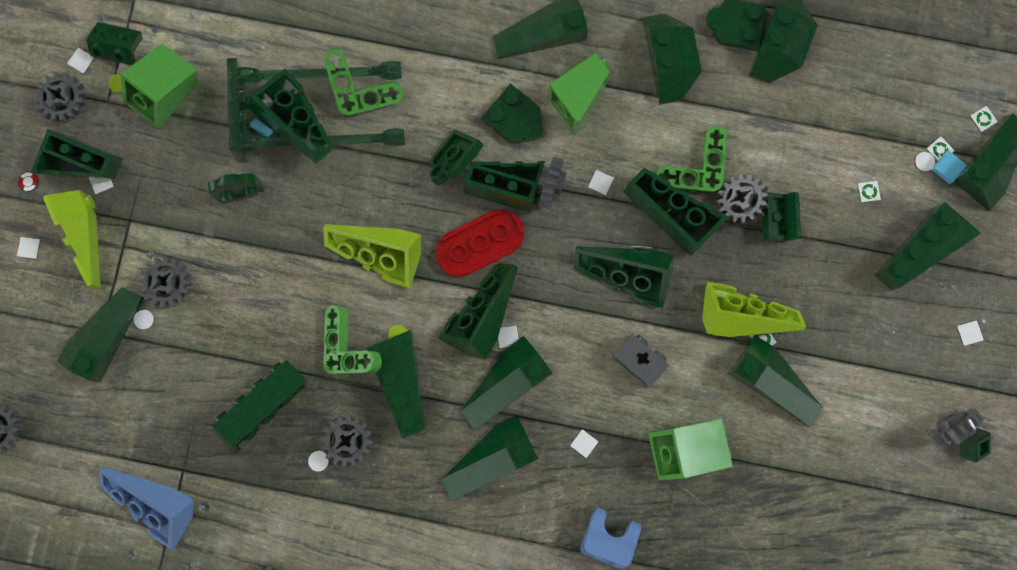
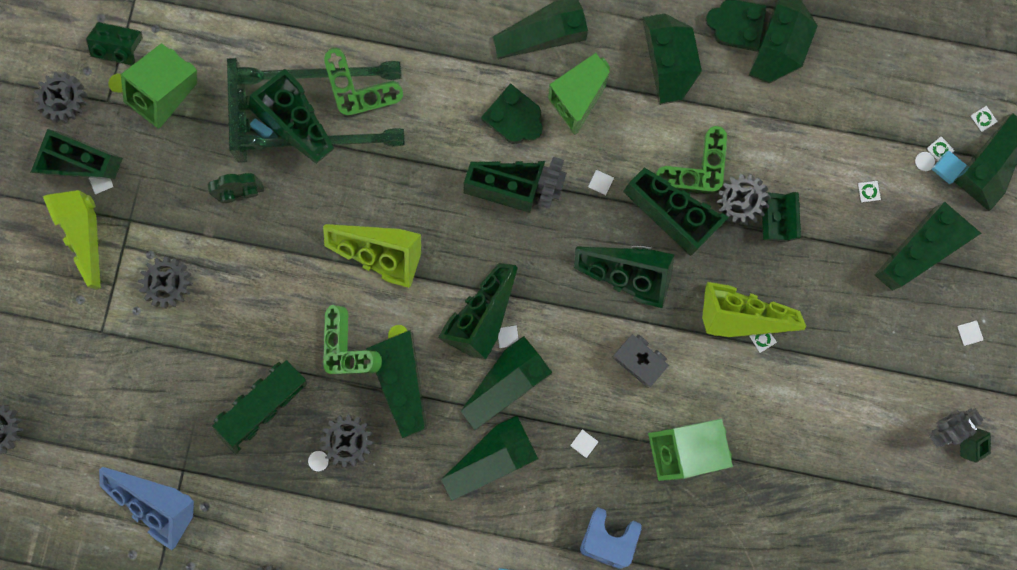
(27, 181): sticker -> none
(28, 247): white sticker -> none
(80, 60): white sticker -> none
(96, 342): dark green wedge -> none
(143, 319): white sticker -> none
(453, 156): dark green plate -> none
(480, 243): red tile -> none
(771, 377): dark green wedge -> none

